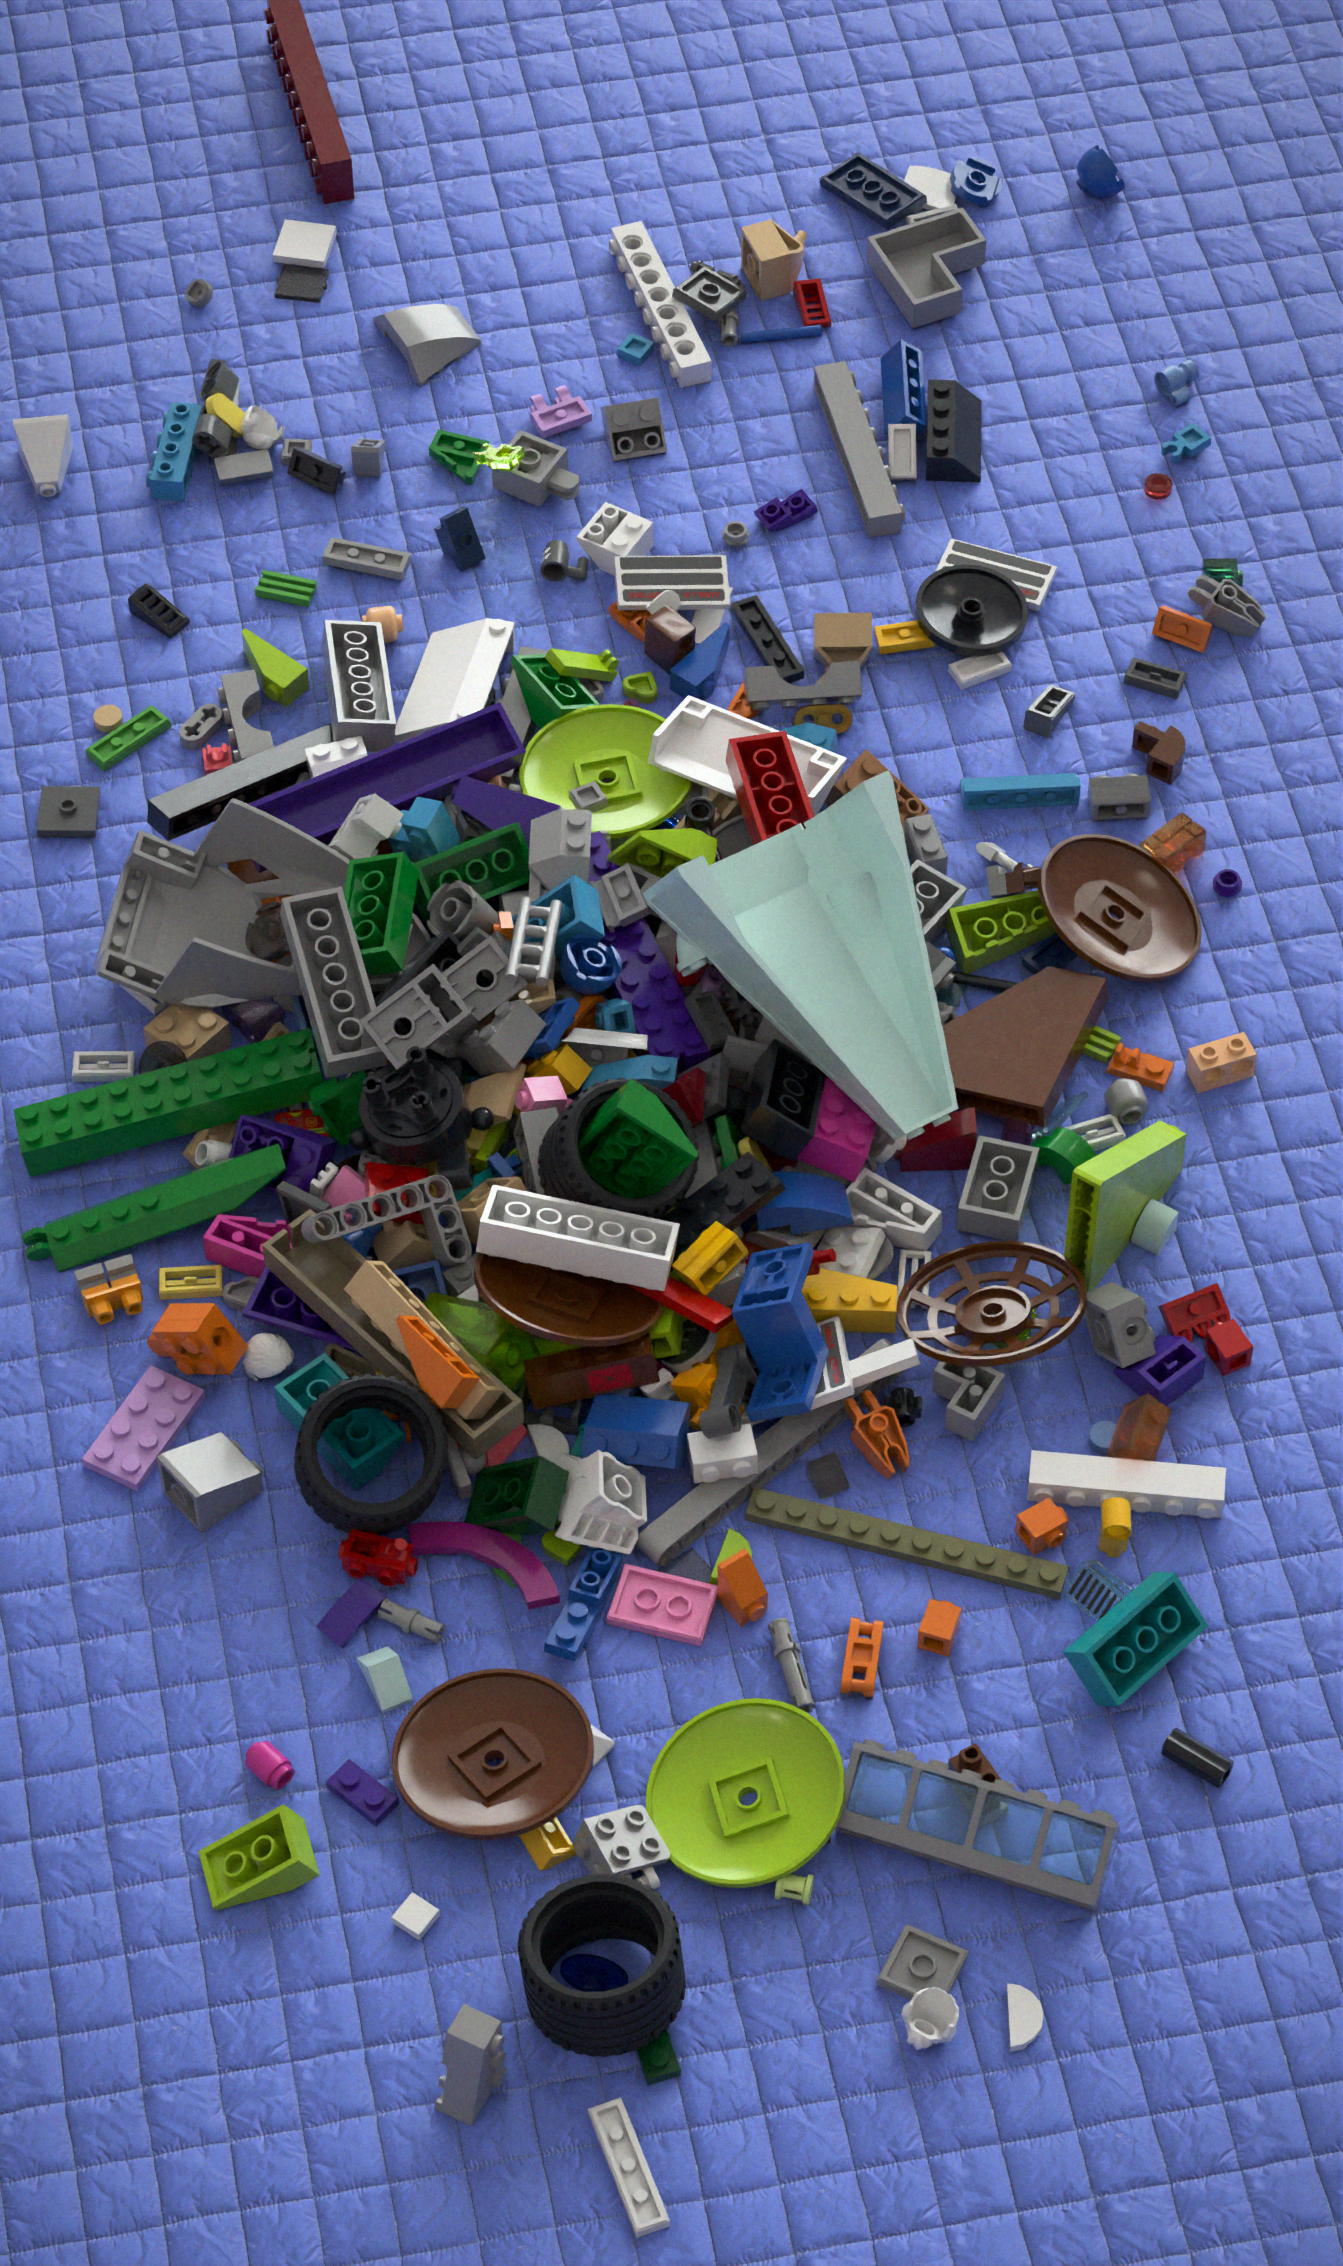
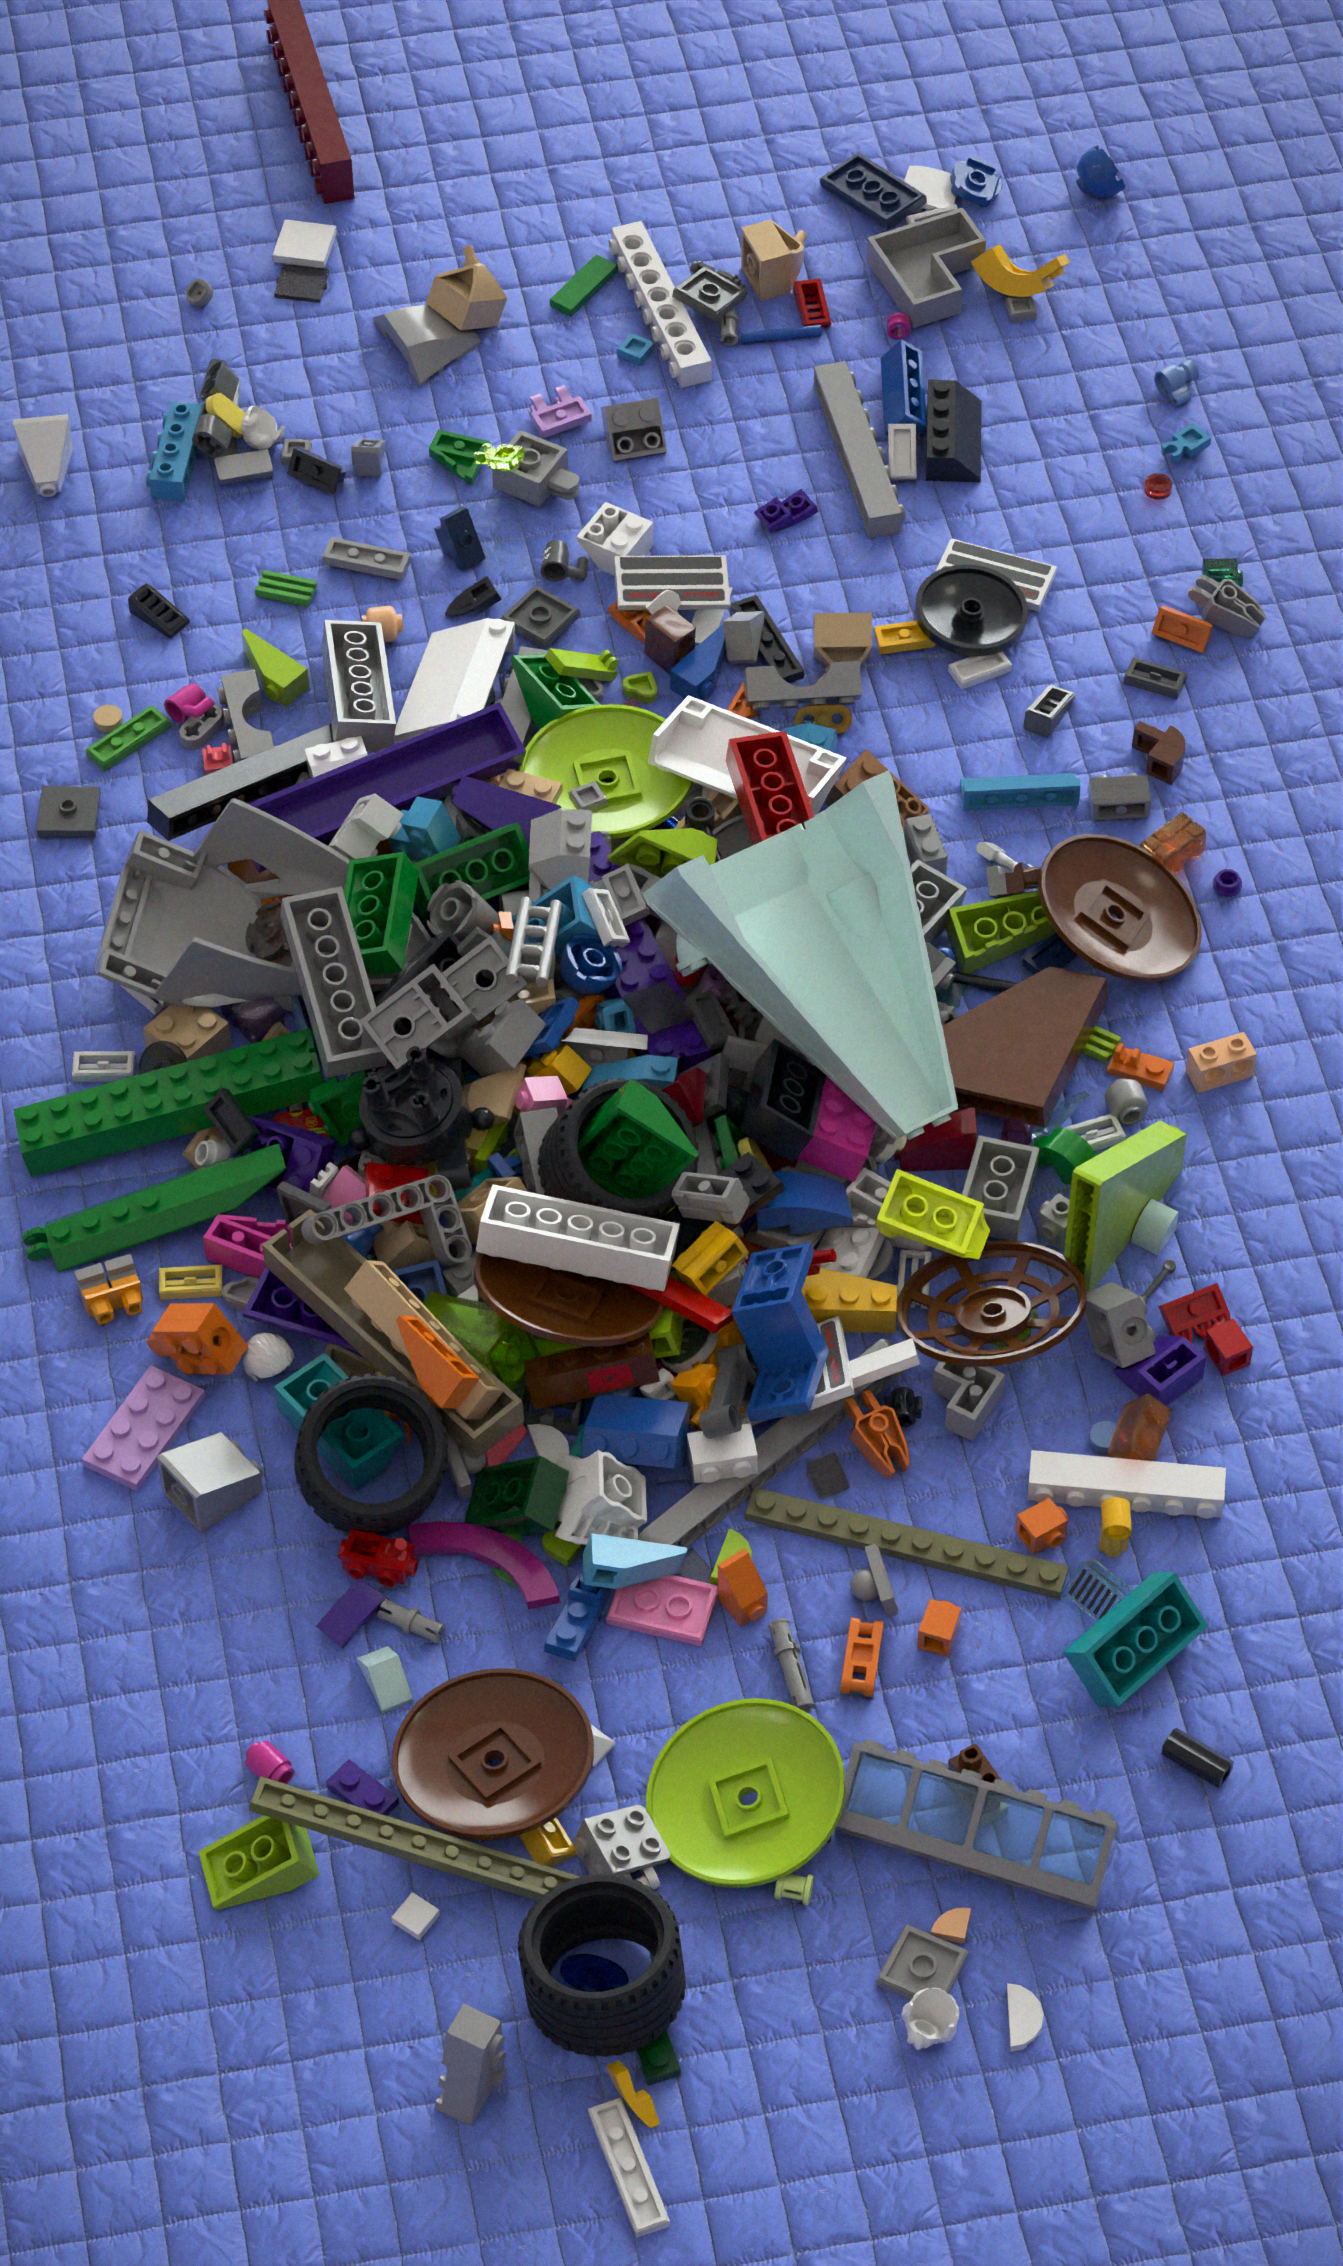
(188, 702): none -> dark pink piece
(231, 1121): none -> black tile
(405, 1840): none -> olive plate
(468, 295): none -> tan piece
(476, 597): none -> black plate
(532, 785): none -> tan plate
(541, 616): none -> dark grey plate
(583, 285): none -> green tile
(606, 917): none -> white tile
(625, 1562): none -> medium azure slope
(640, 2101): none -> yellow slope
(658, 1007): none -> clear smoke piece
(710, 1197): none -> light grey brick
(735, 534): light grey plate -> none
(743, 636): none -> light grey slope
(870, 1584): none -> light grey tile
(898, 332): none -> dark pink bush
(933, 1216): none -> neon yellow slope
(952, 1925): none -> light nougat tile
(1005, 277): none -> yellow arch
(1020, 309): none -> light grey tile
(1053, 1220): none -> light grey brick
(1168, 1268): none -> dark grey hinge

